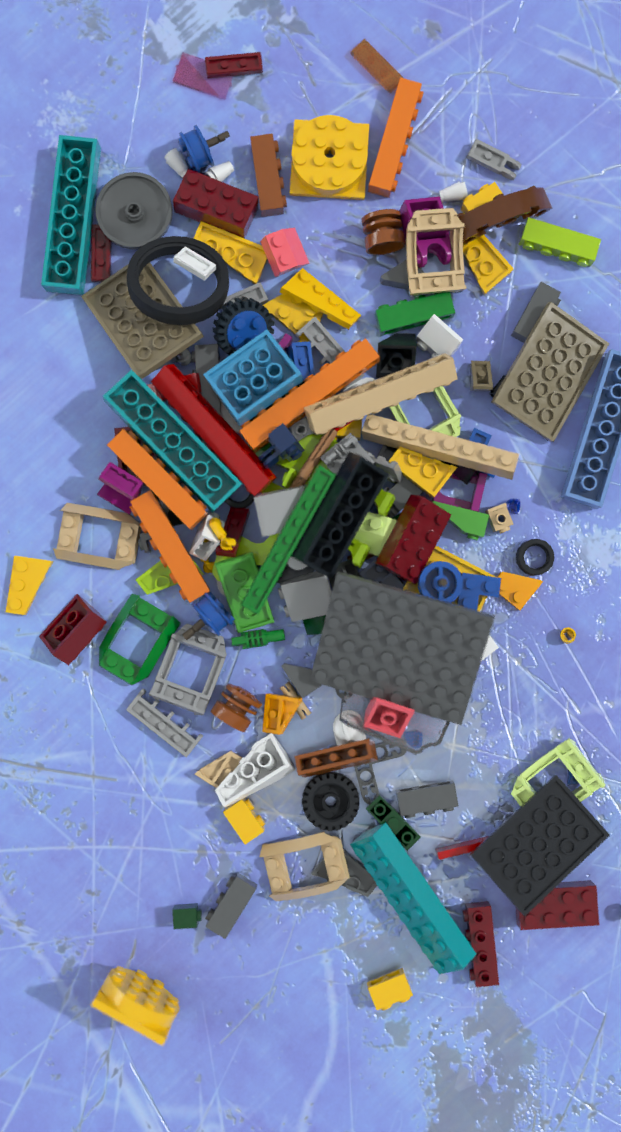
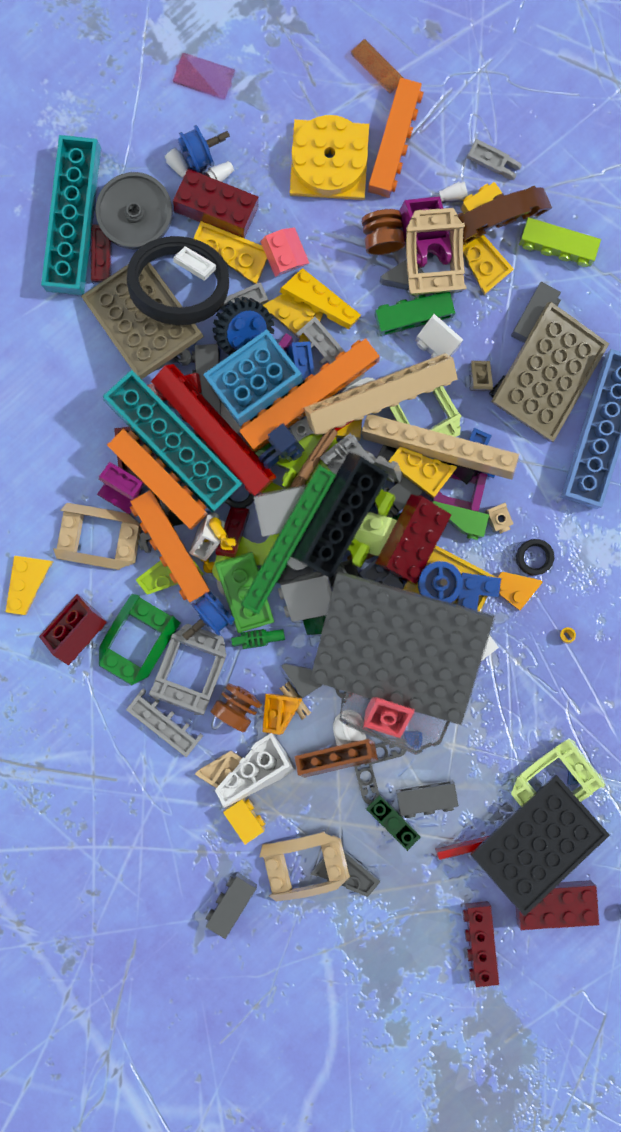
(138, 1003): yellow piece -> none
(186, 916): dark green brick -> none
(234, 65): dark red tile -> none
(267, 175): dark orange brick -> none
(335, 816): black wheel -> none
(389, 989): yellow brick -> none
(396, 354): black slope -> none
(413, 899): teal brick -> none
(514, 506): clear blue hinge -> none

